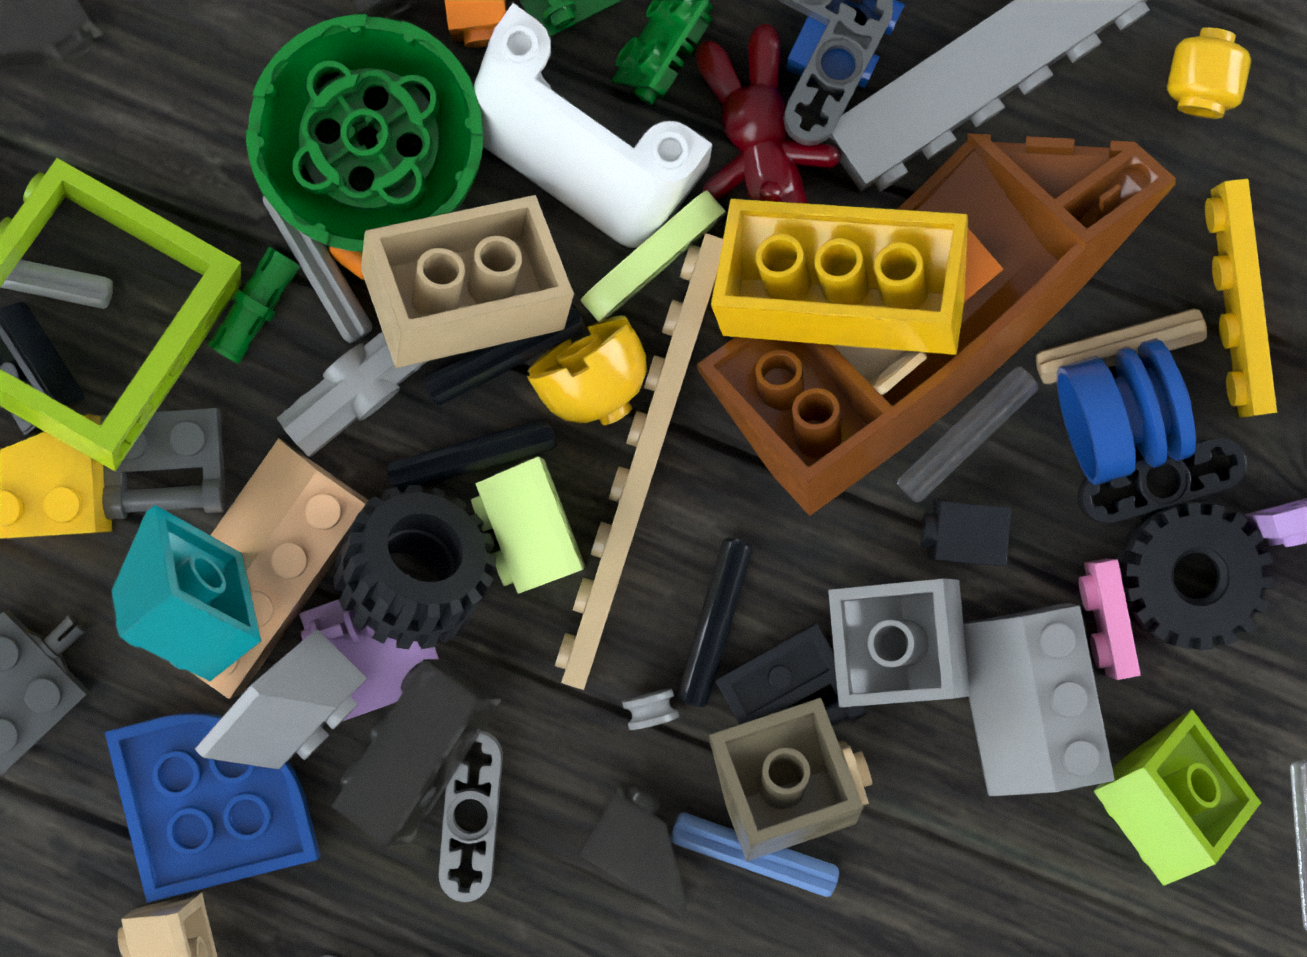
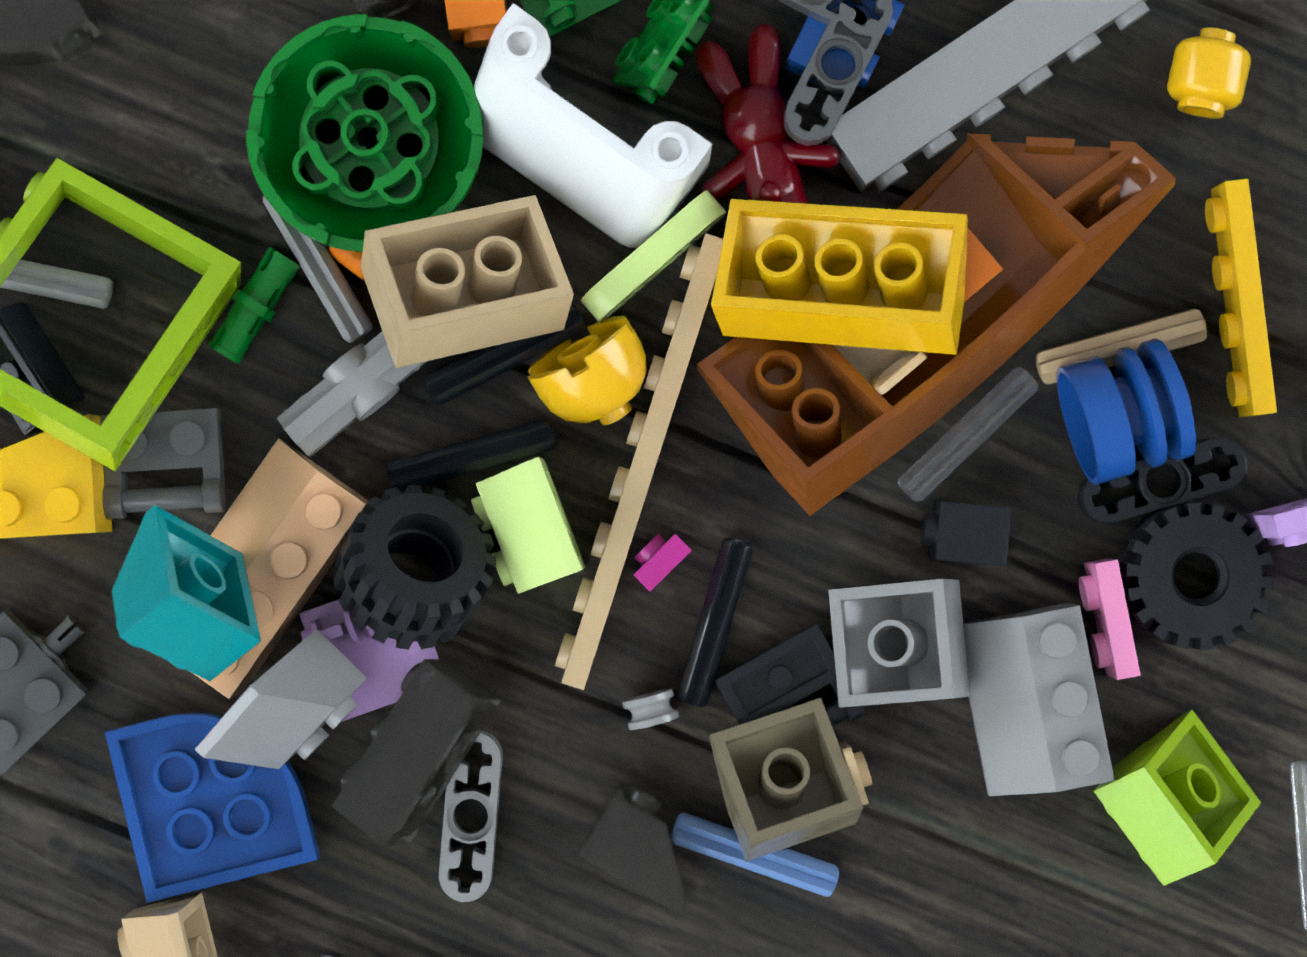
(659, 559): none -> dark pink plate

